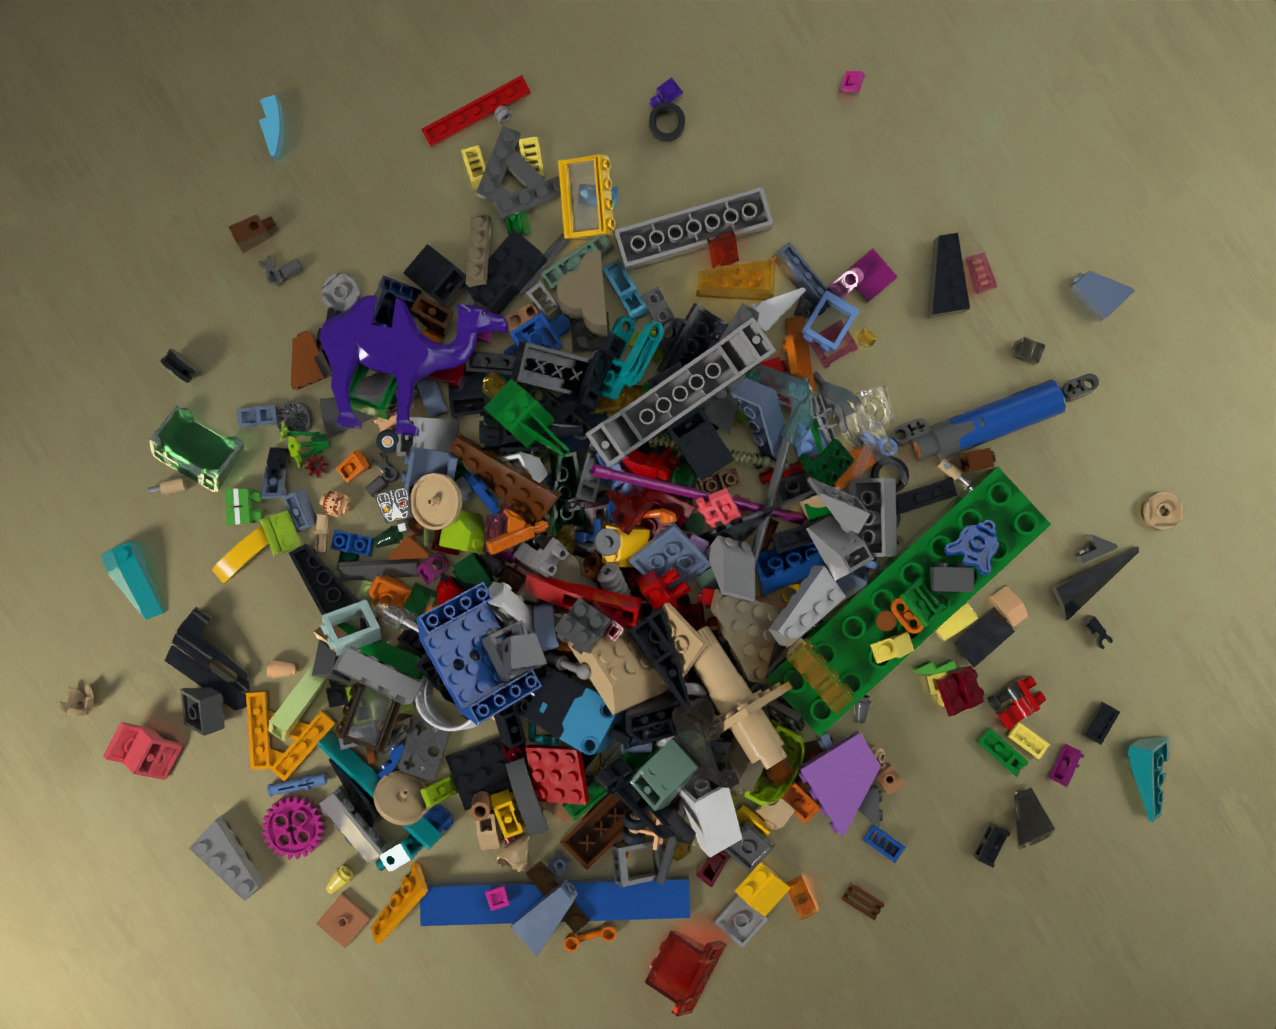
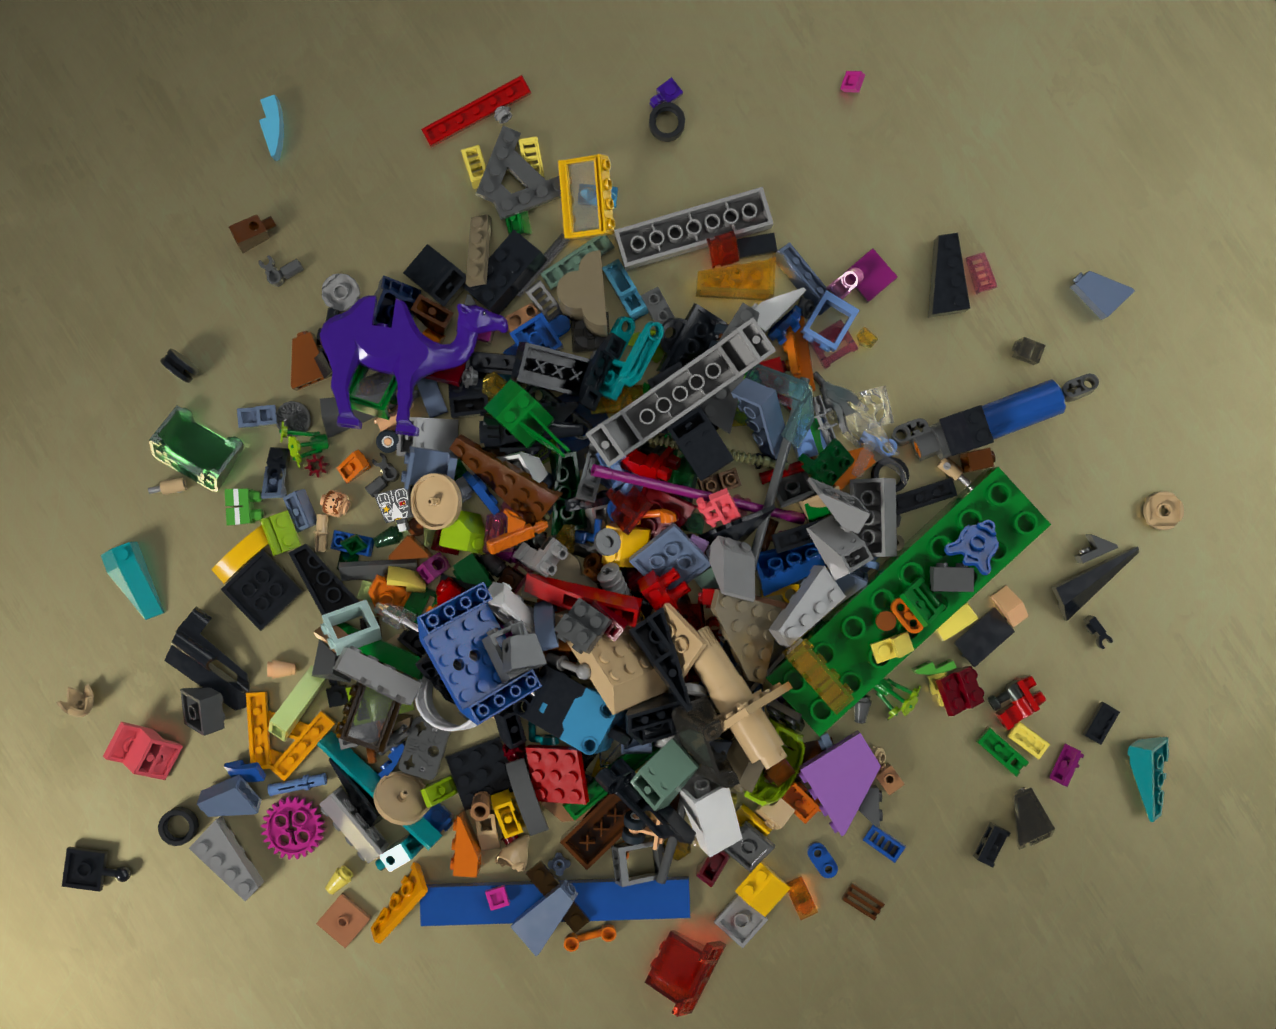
(87, 869): none -> black plate
(163, 830): none -> black tyre
(229, 799): none -> sand blue slope
(249, 772): none -> blue slope
(262, 590): none -> black plate
(353, 544): none -> dark green slope
(406, 577): none -> light yellow slope
(468, 853): none -> orange slope
(470, 377): none -> dark grey plate
(756, 245): none -> black tile
(790, 319): none -> blue plate
(822, 860): none -> blue plate
(886, 687): none -> green plant
(966, 430): none -> black slope

